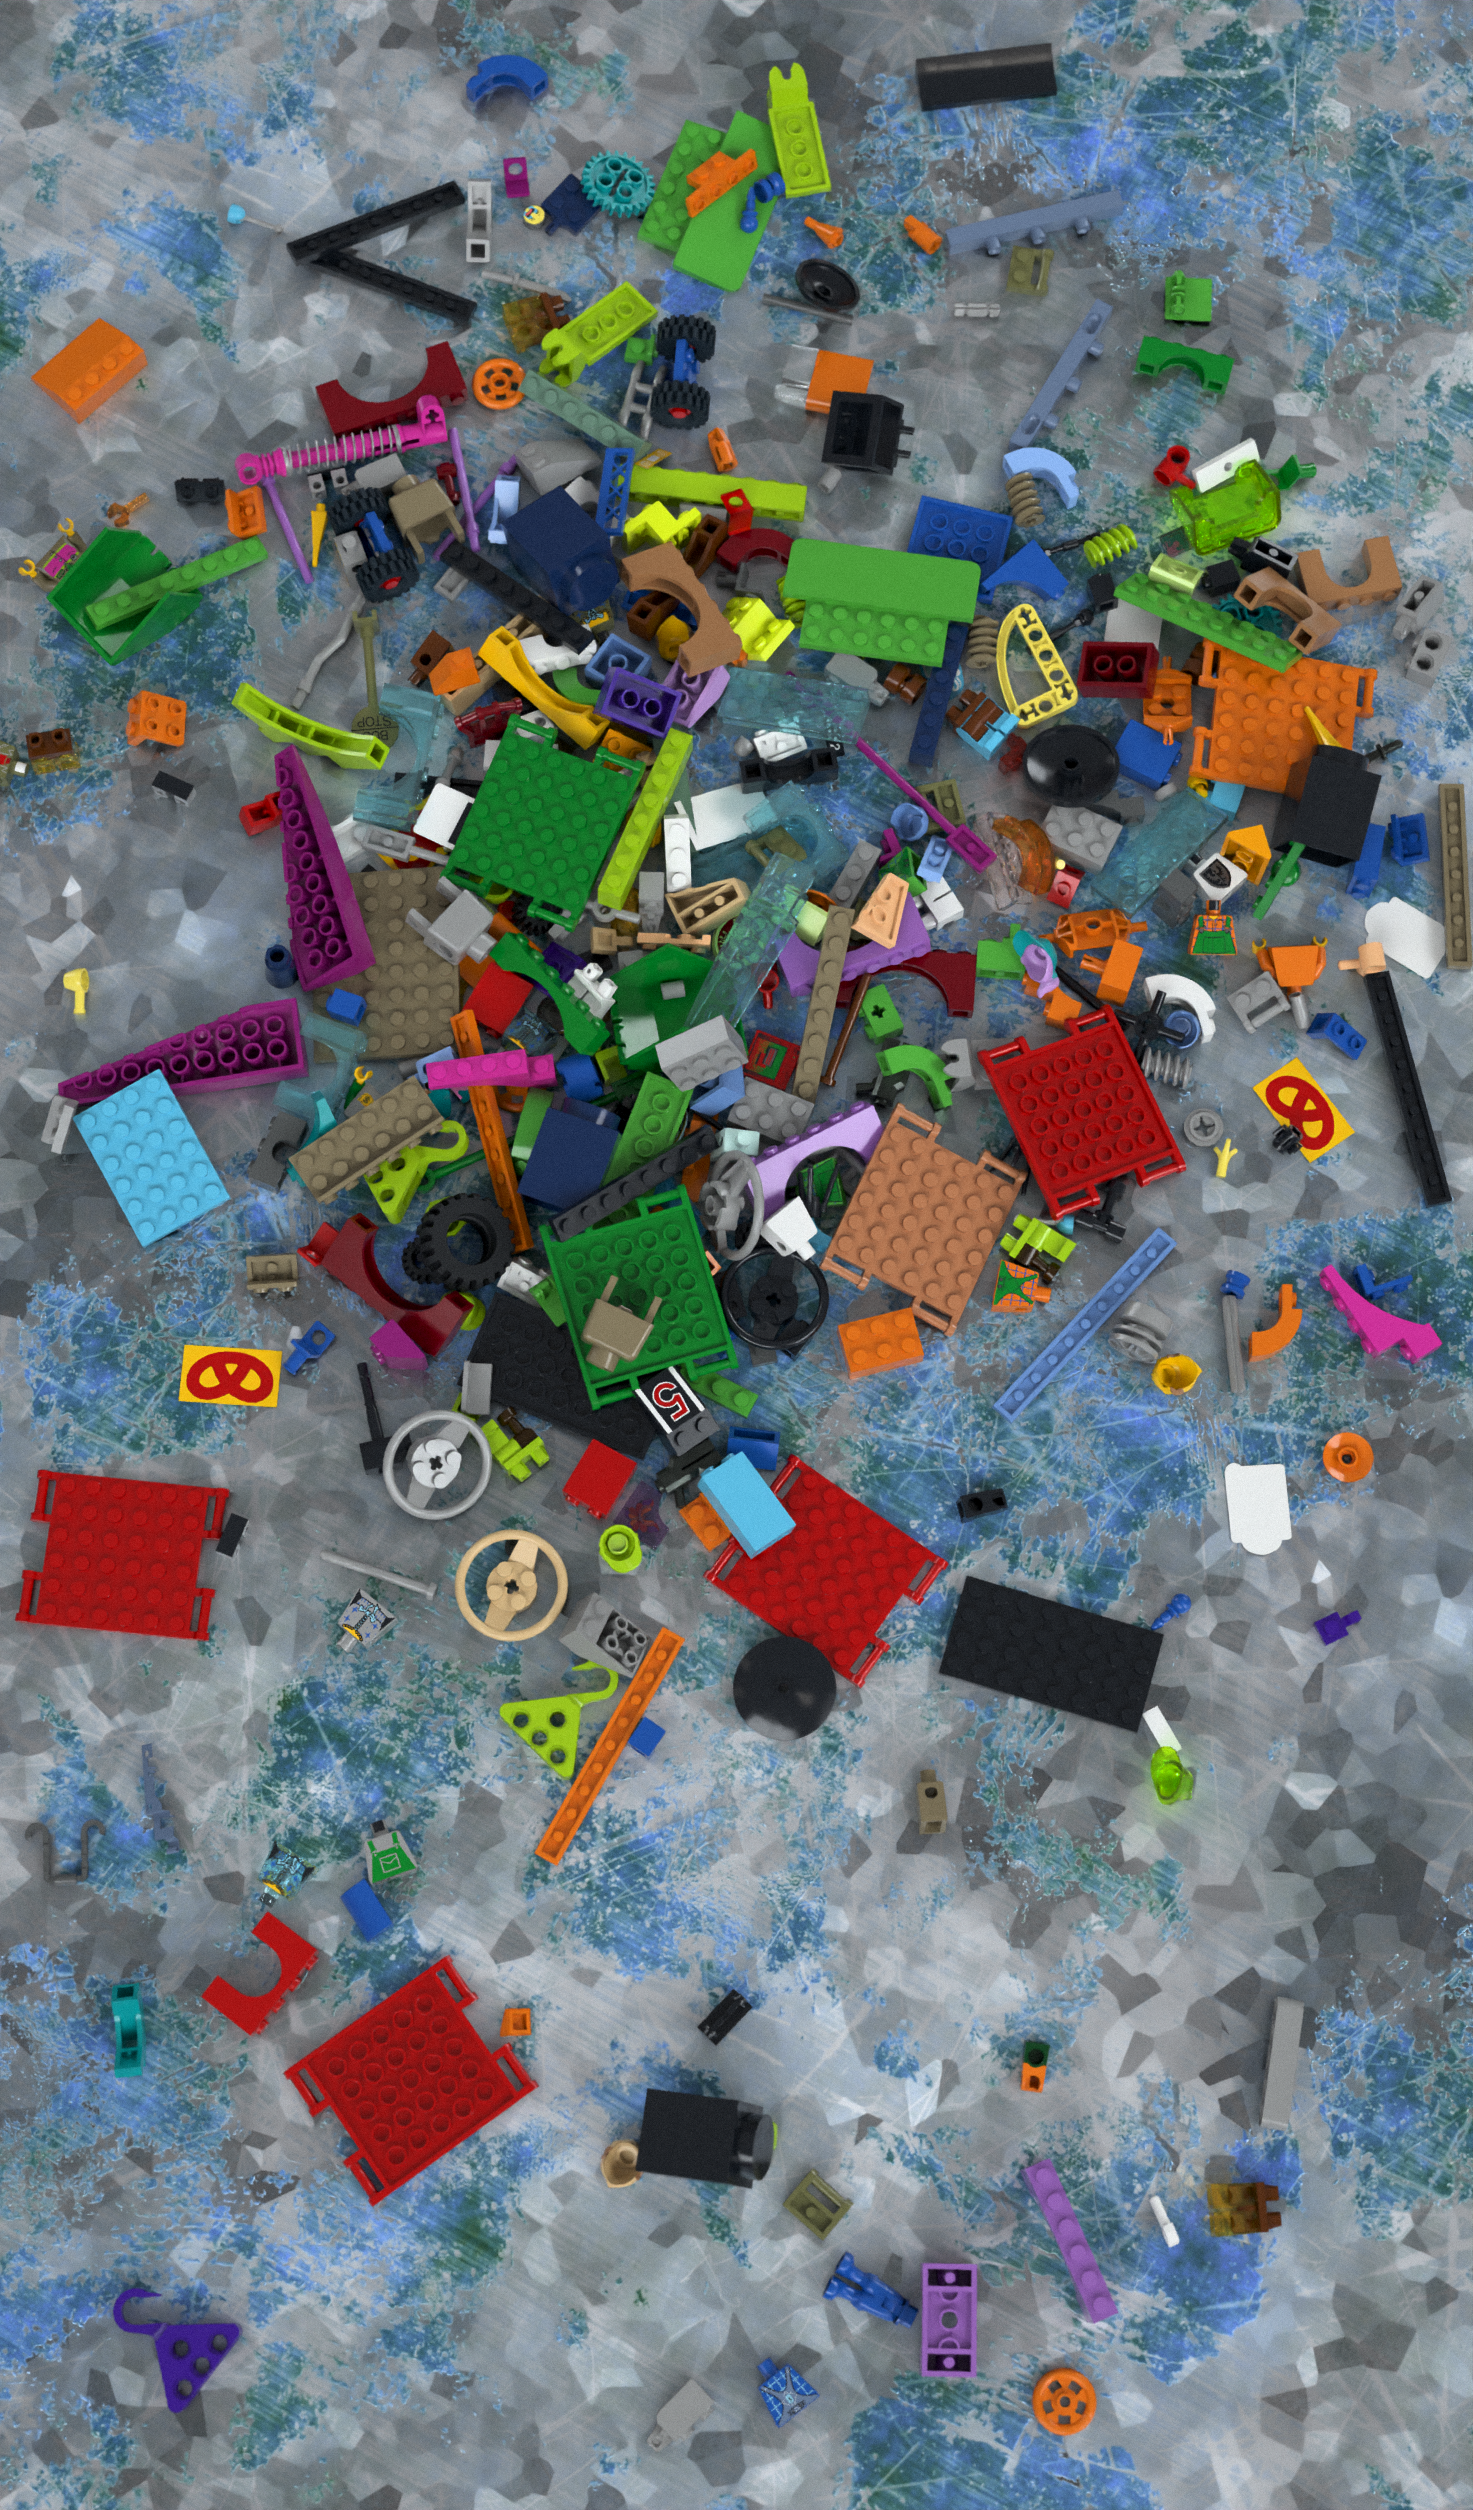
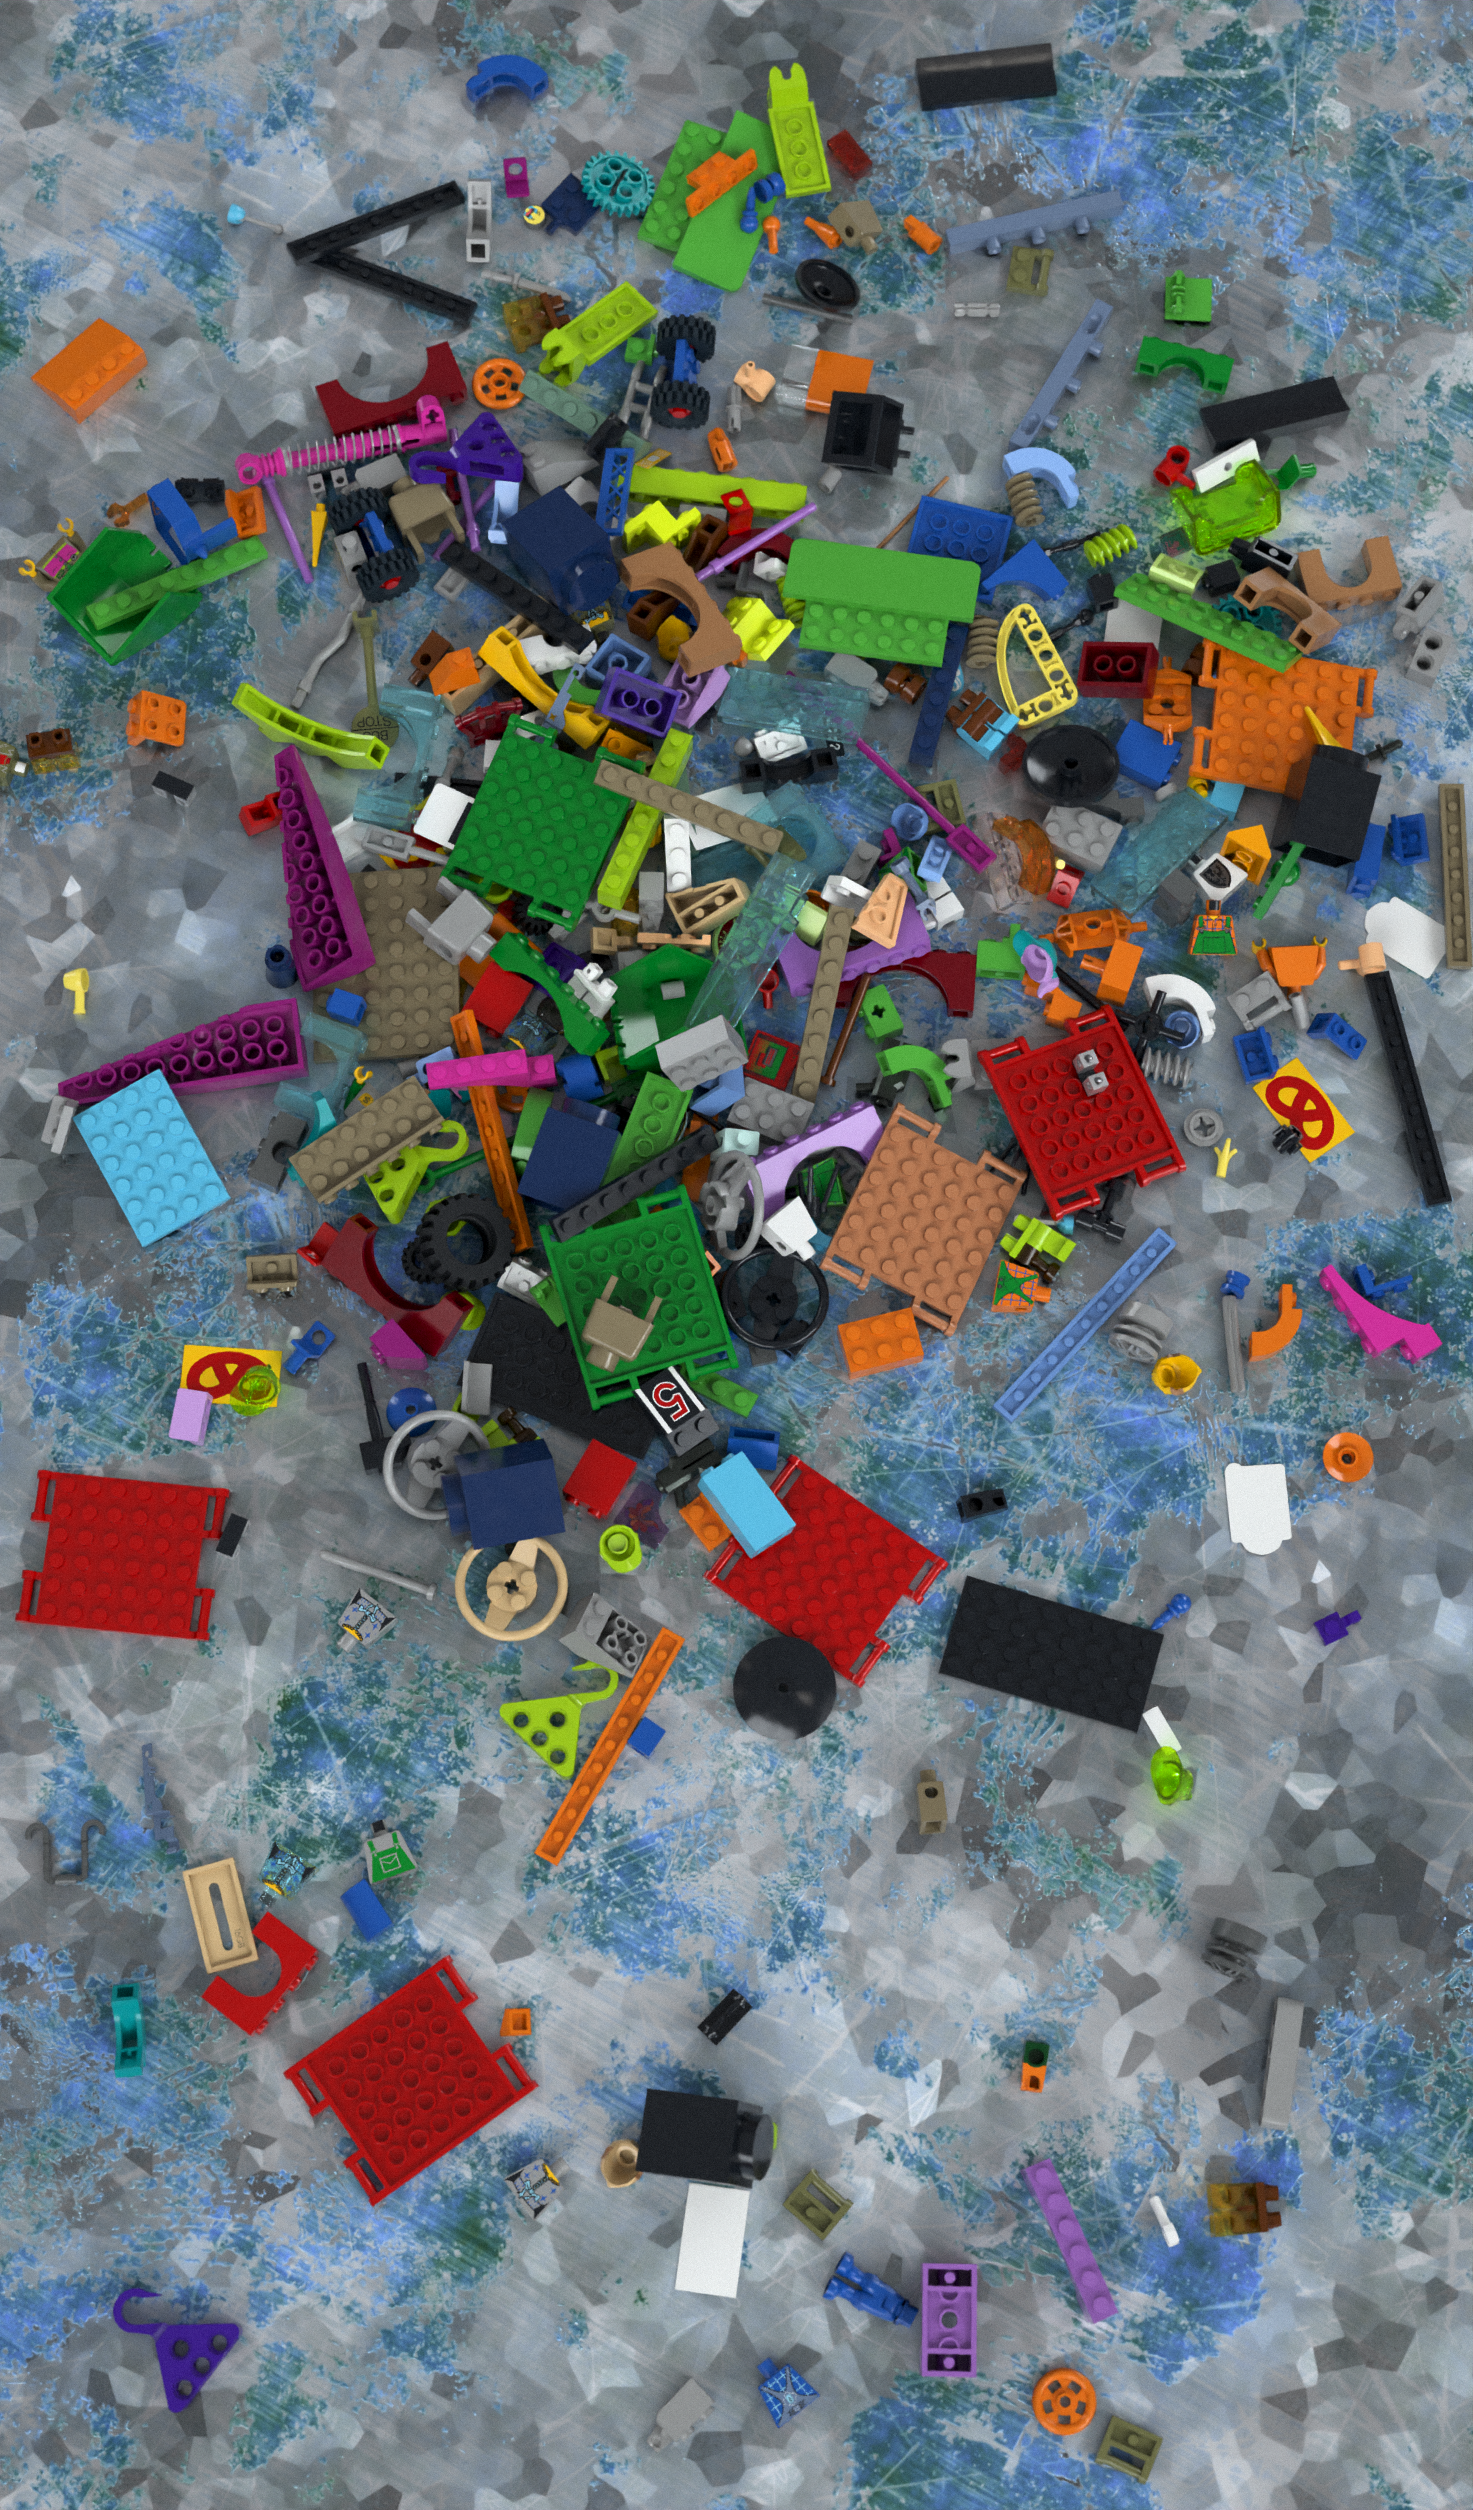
(172, 511): none -> blue piece
(191, 1416): none -> lavender panel
(197, 1886): none -> tan piece
(255, 1391): none -> clear neon green piece
(405, 1398): none -> blue dish
(473, 446): none -> dark purple piece
(503, 1495): none -> dark blue container
(538, 2185): none -> light grey torso
(560, 704): none -> sand blue piece
(605, 437): none -> black hinge
(687, 807): none -> dark tan plate
(712, 2240): none -> white sticker
(717, 565): none -> medium lavender bar
(734, 409): none -> light grey axle
(754, 381): none -> light nougat piece
(769, 568): none -> white bracket
(771, 226): none -> orange bar
(845, 893): none -> white bracket
(849, 153): none -> clear red plate
(857, 224): none -> dark tan torso
(911, 514): none -> medium nougat piece
(922, 900): none -> sand blue bar
(1084, 1067): none -> flat silver piece
(1130, 2440): none -> olive plate
(1233, 1949): none -> dark grey wheel
(1255, 1056): none -> blue bracket
(1274, 414): none -> black arch

